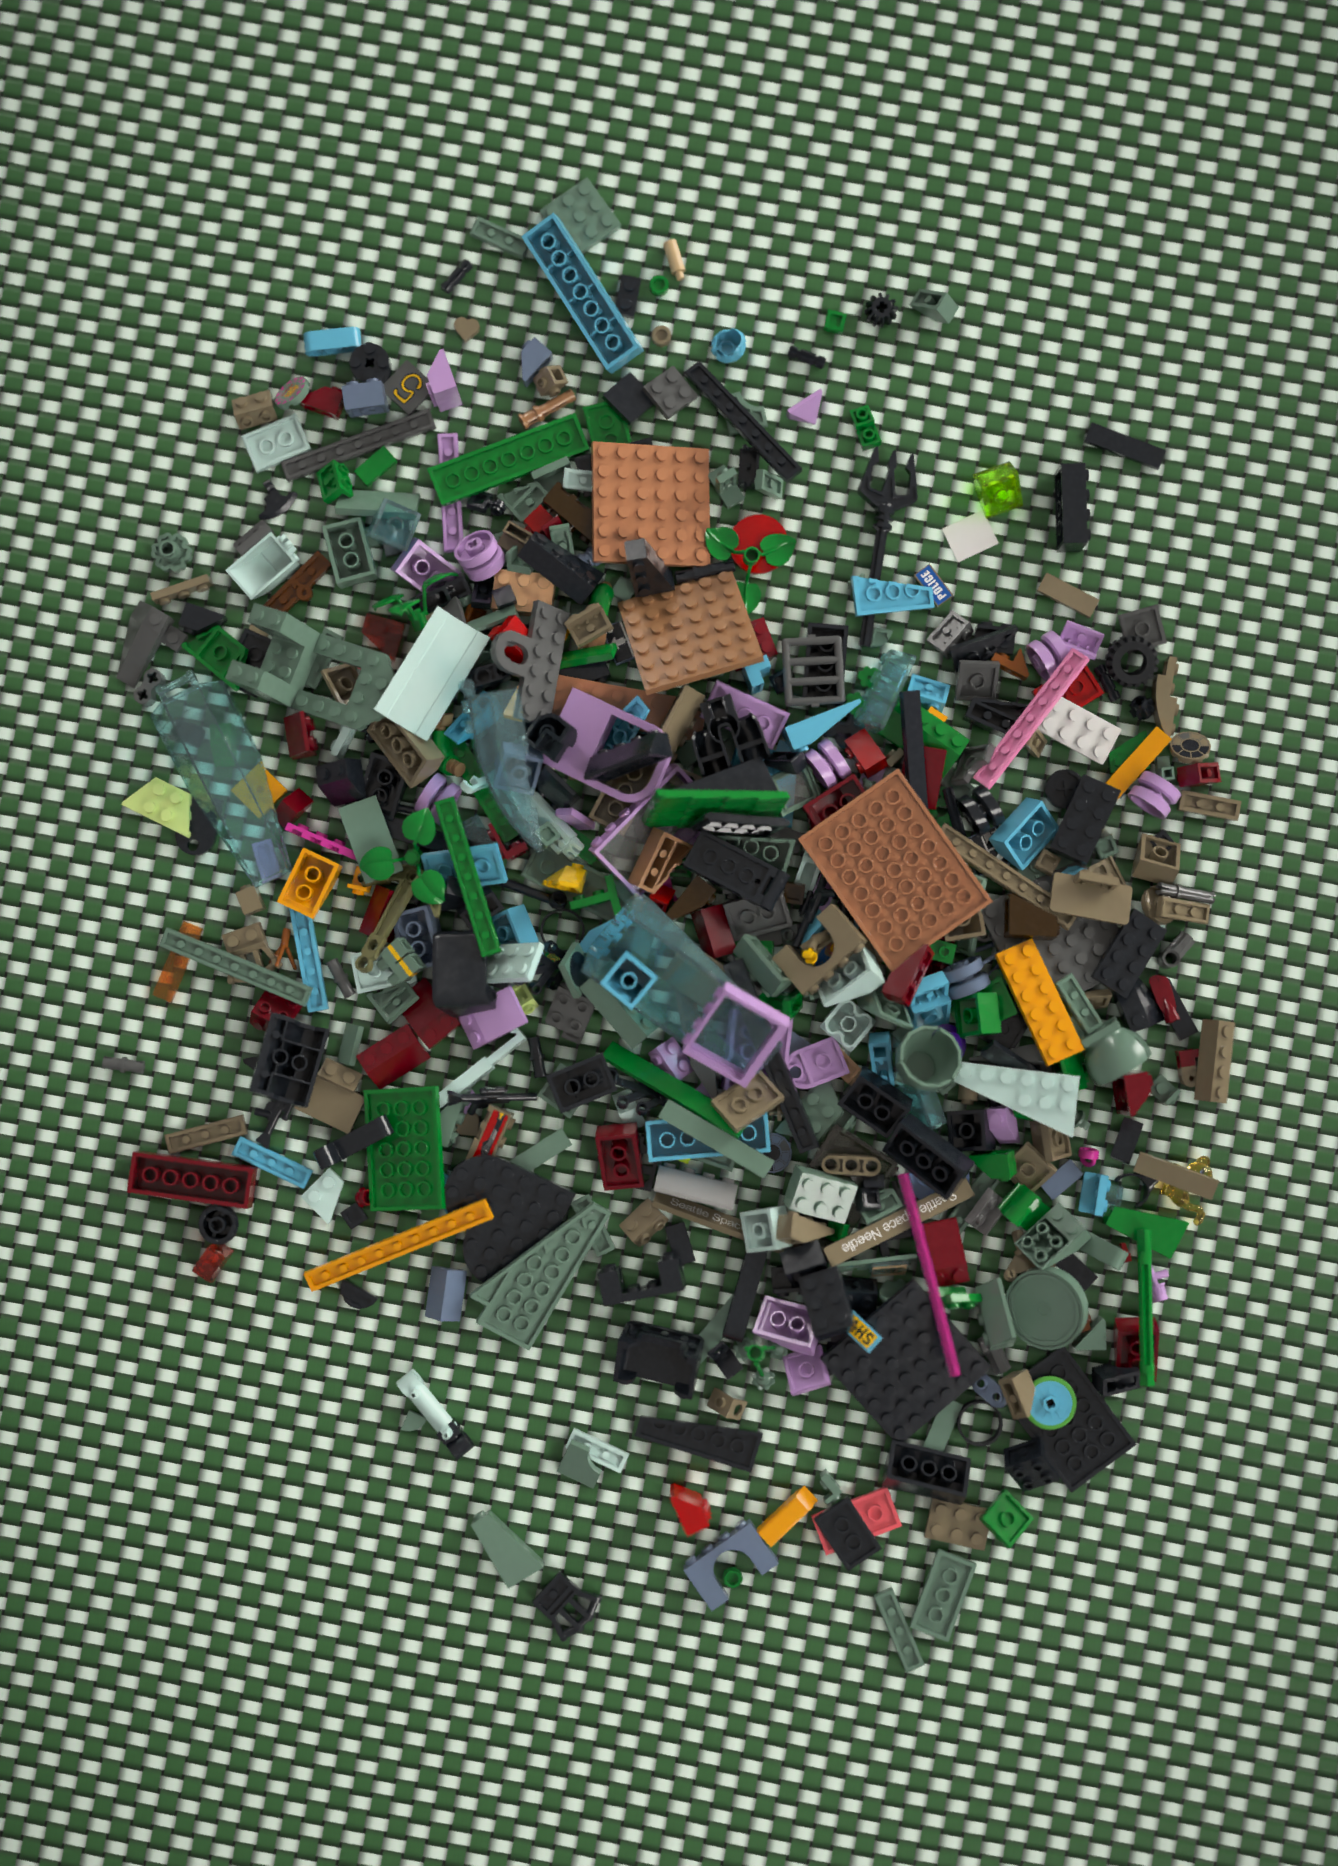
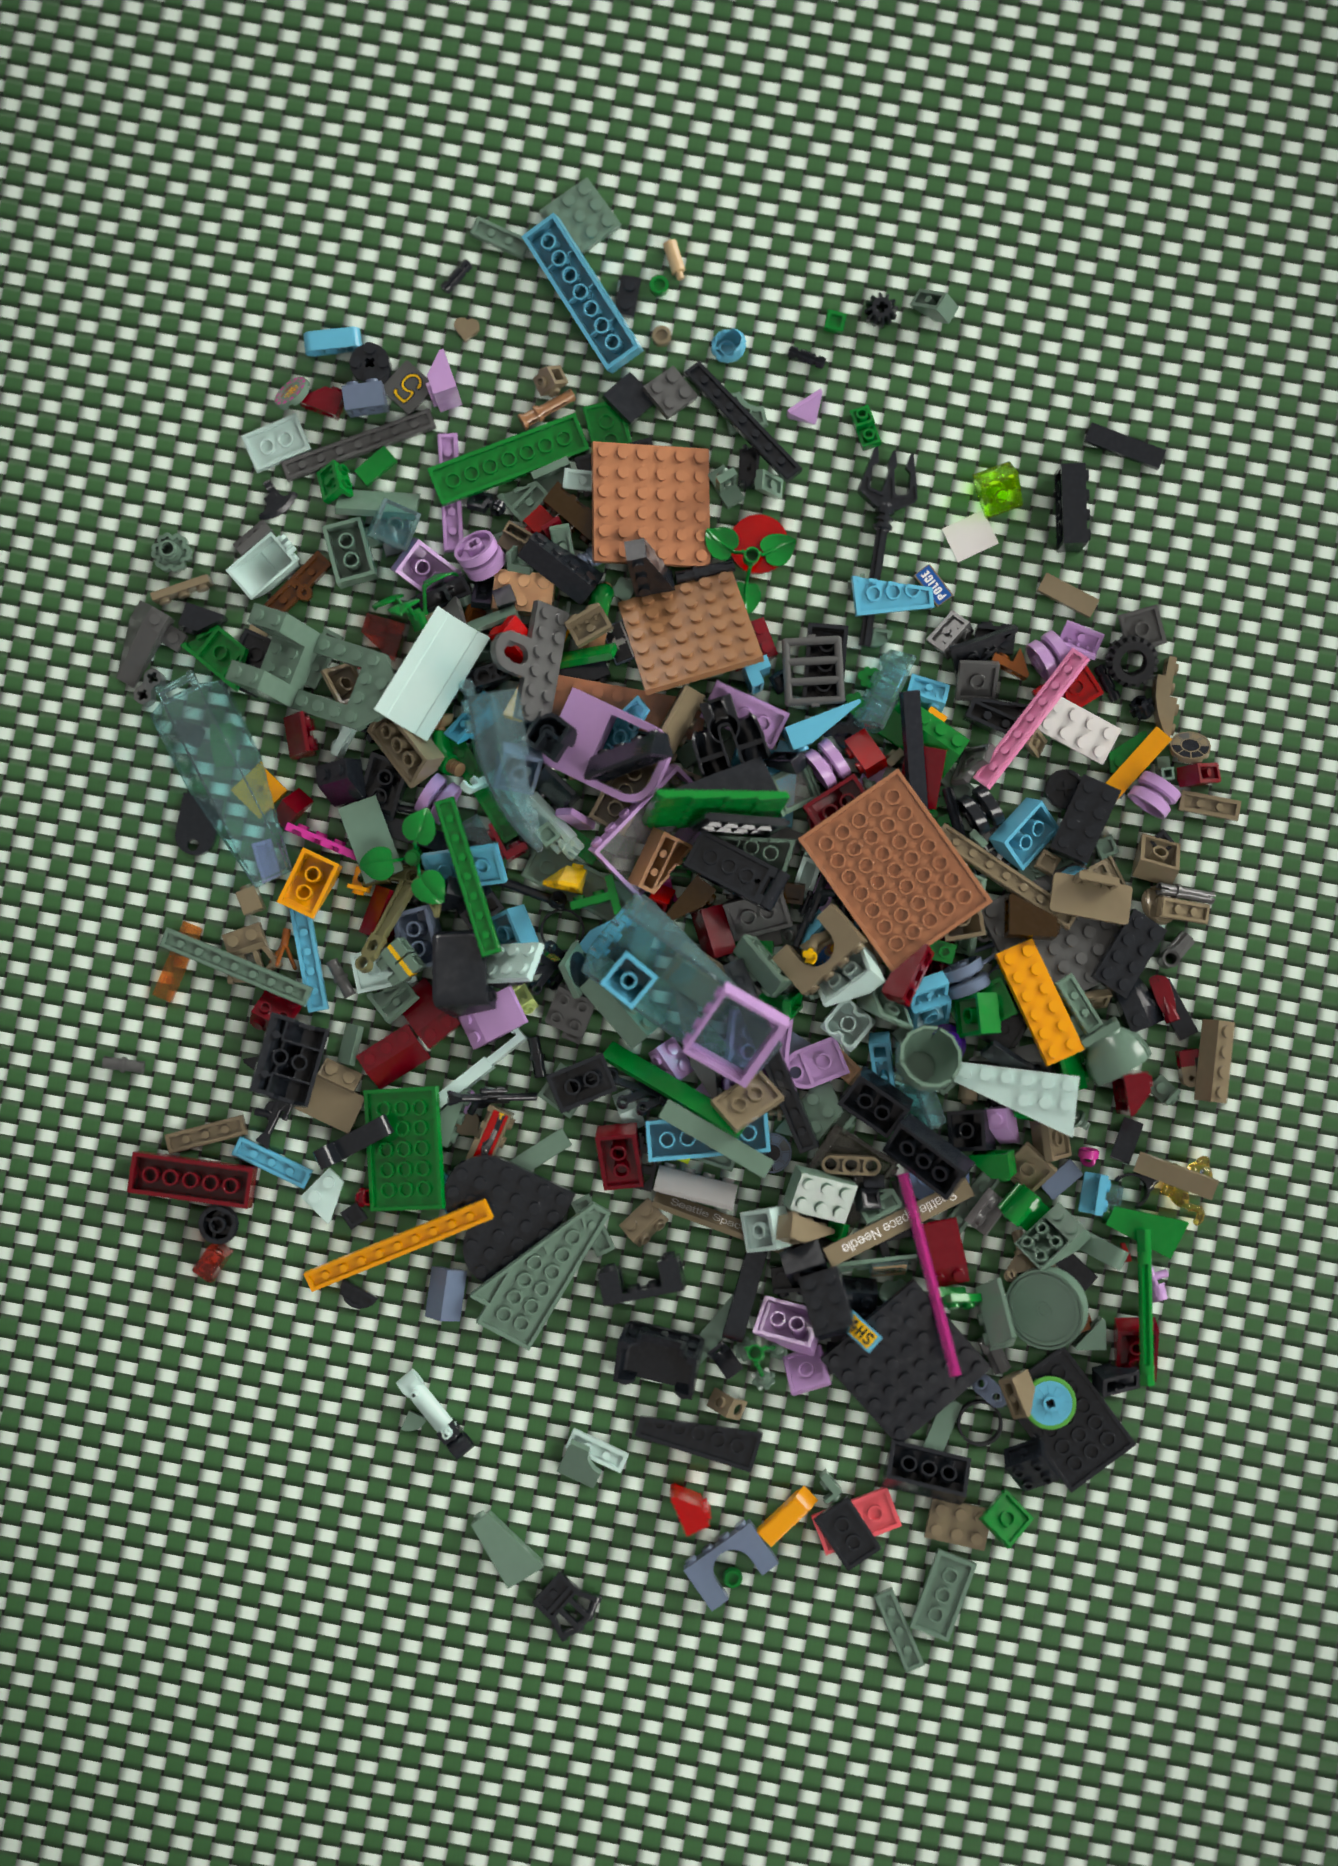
(163, 805): yellowish green wing -> none
(254, 410): dark tan bracket -> none
(533, 357): sand blue slope -> none
(680, 1242): black tile -> none
(977, 838): none -> sand green tile

